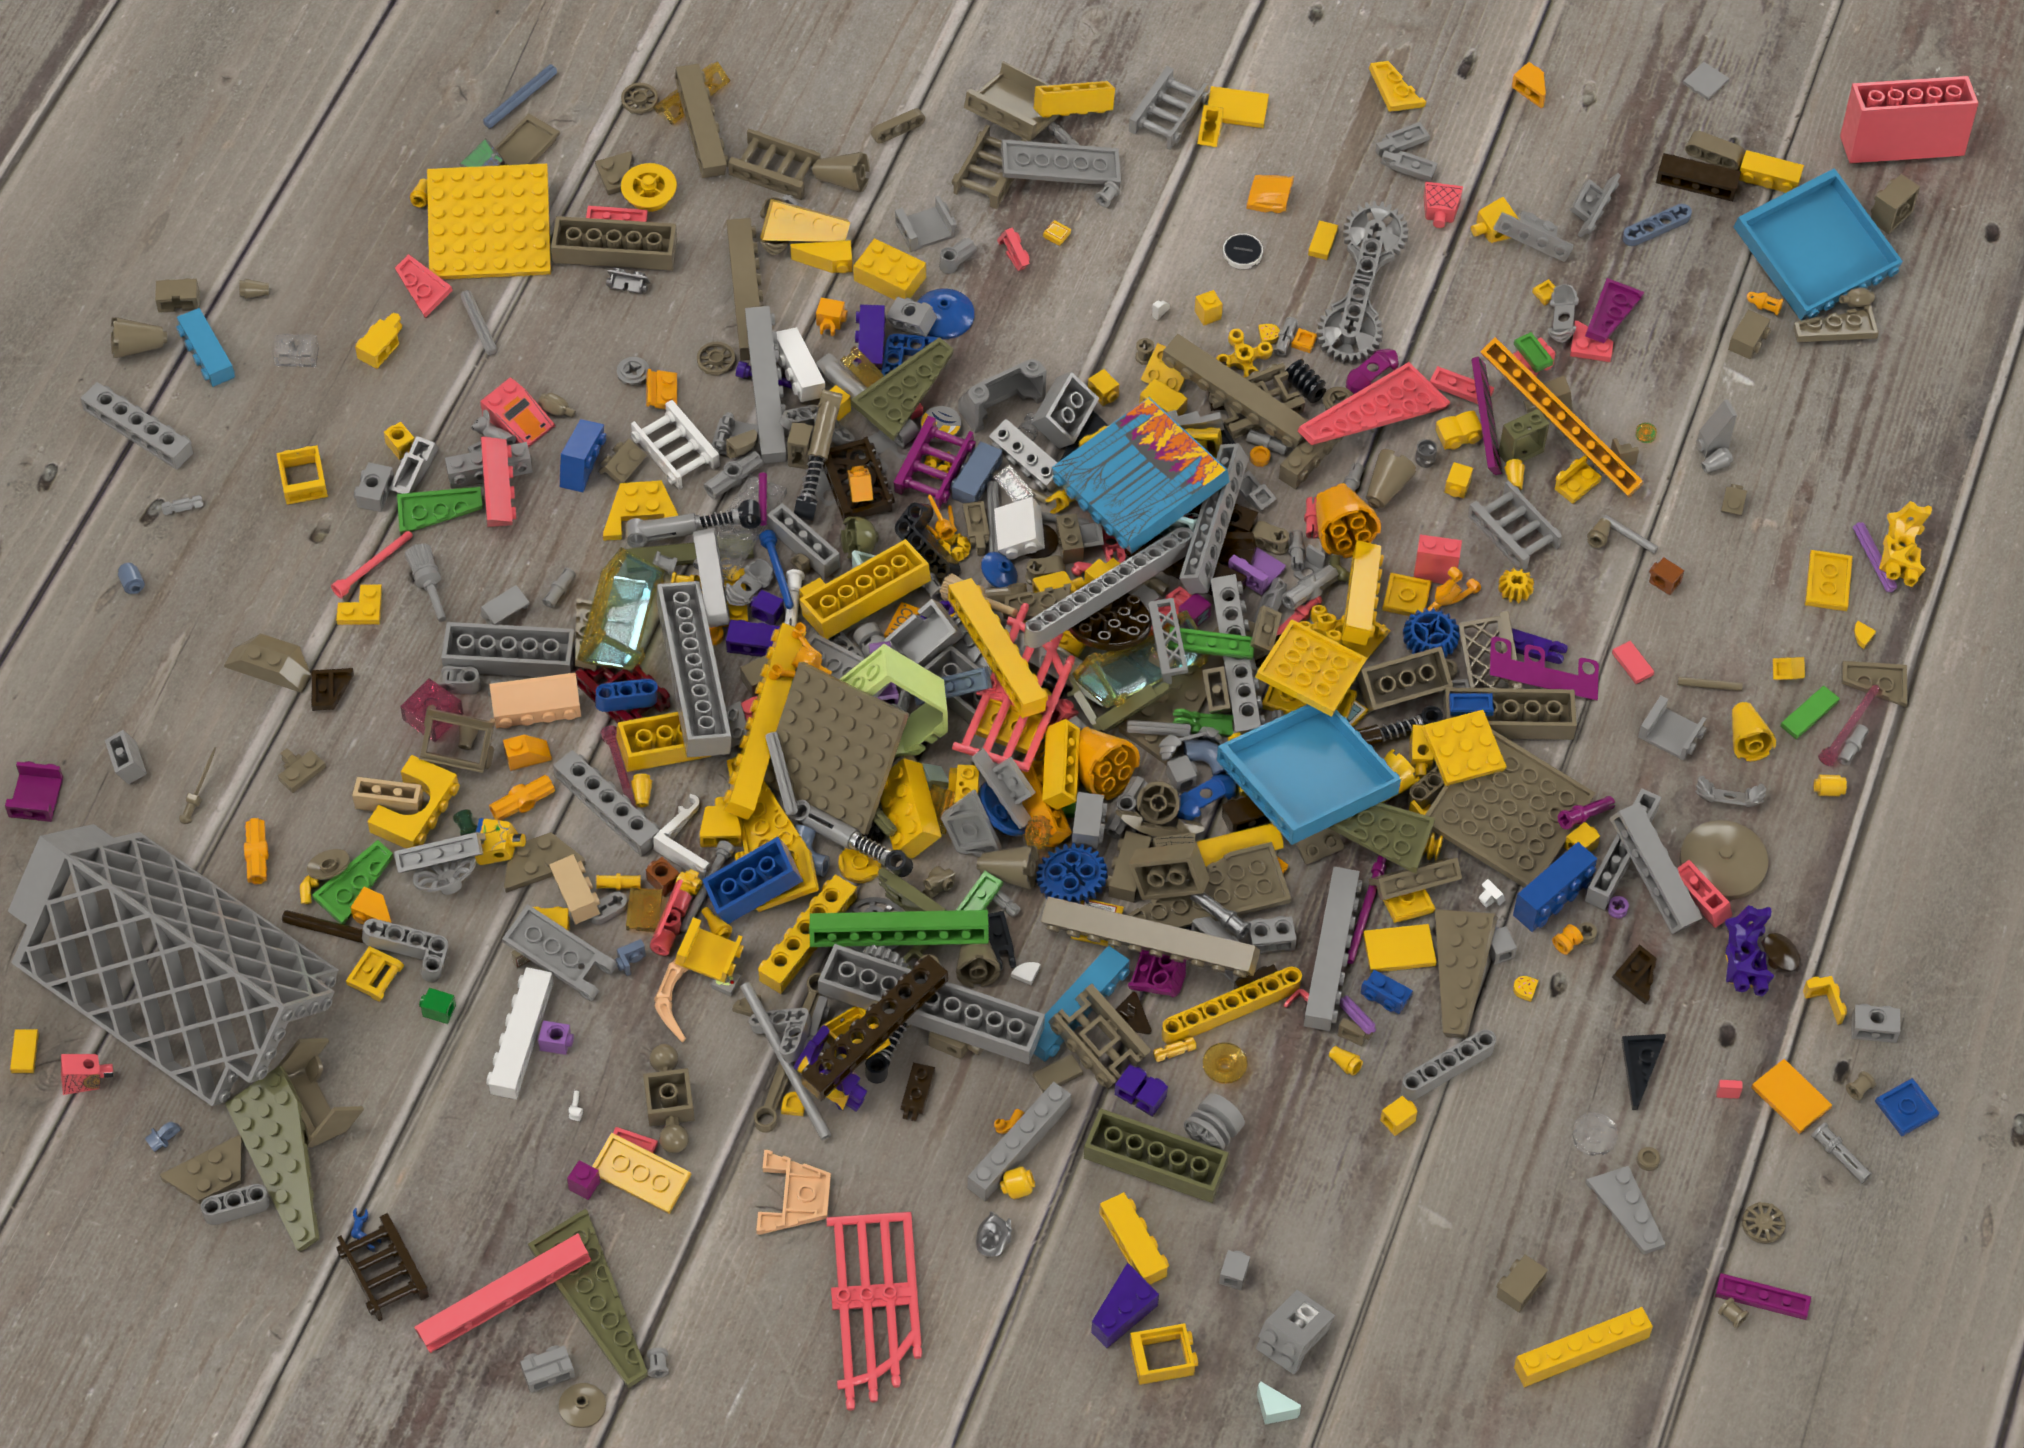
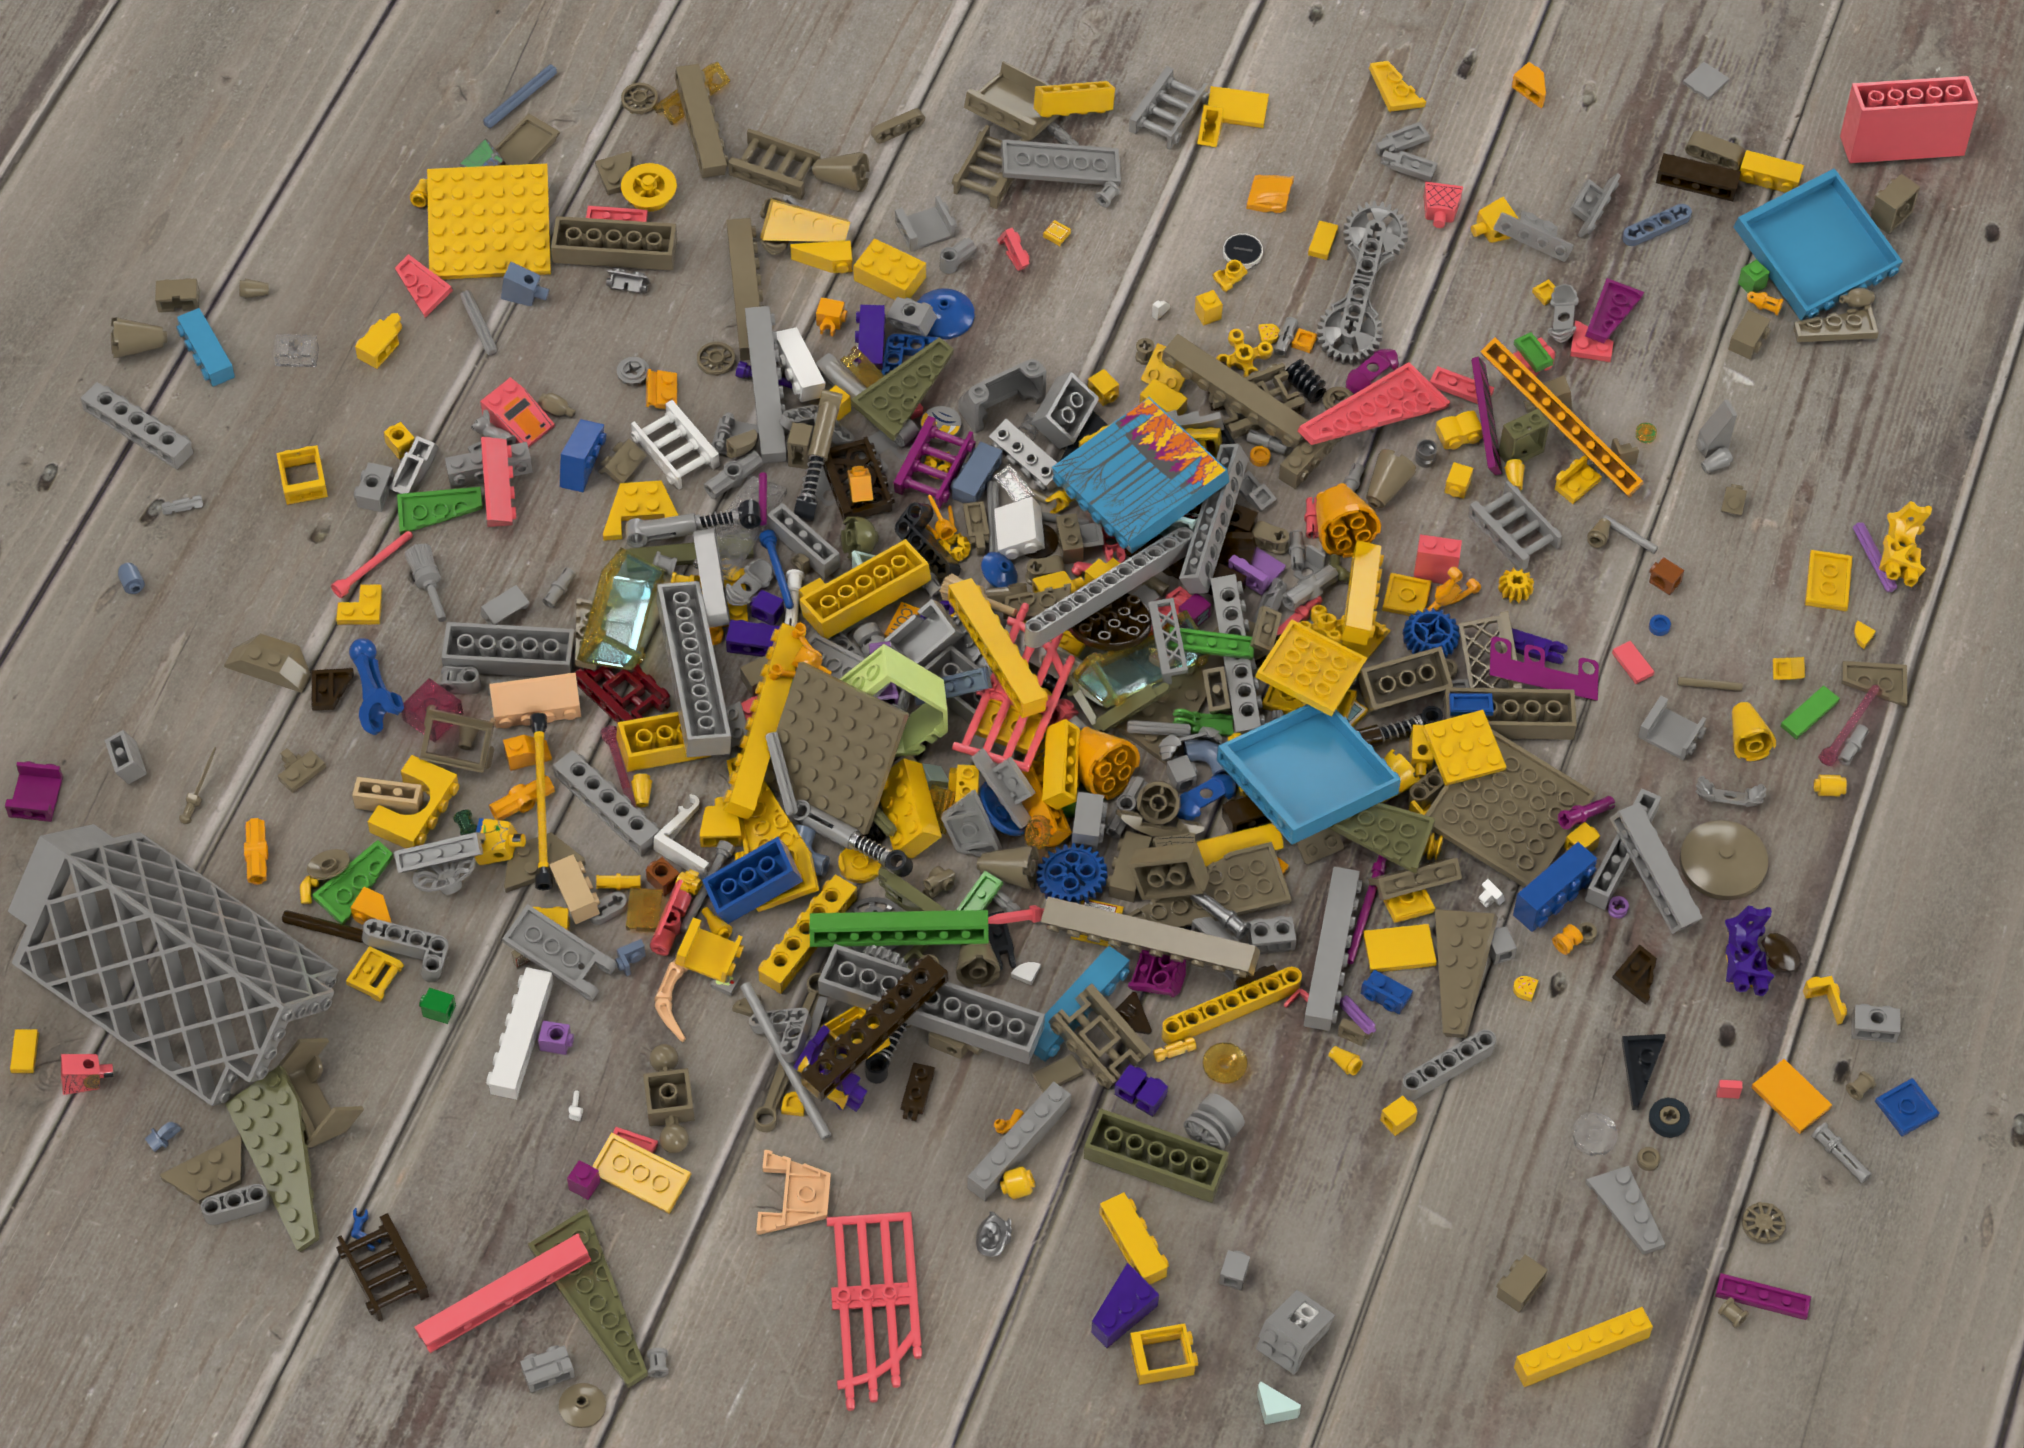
(376, 697): none -> blue piece
(522, 286): none -> sand blue torso
(543, 877): none -> yellow hose
(626, 695): blue beam -> none
(1033, 914): none -> coral sword
(1233, 273): none -> yellow plate
(1659, 625): none -> blue tile
(1679, 1120): none -> black bush
(1705, 894): coral slope -> none
(1753, 277): none -> bright green brick

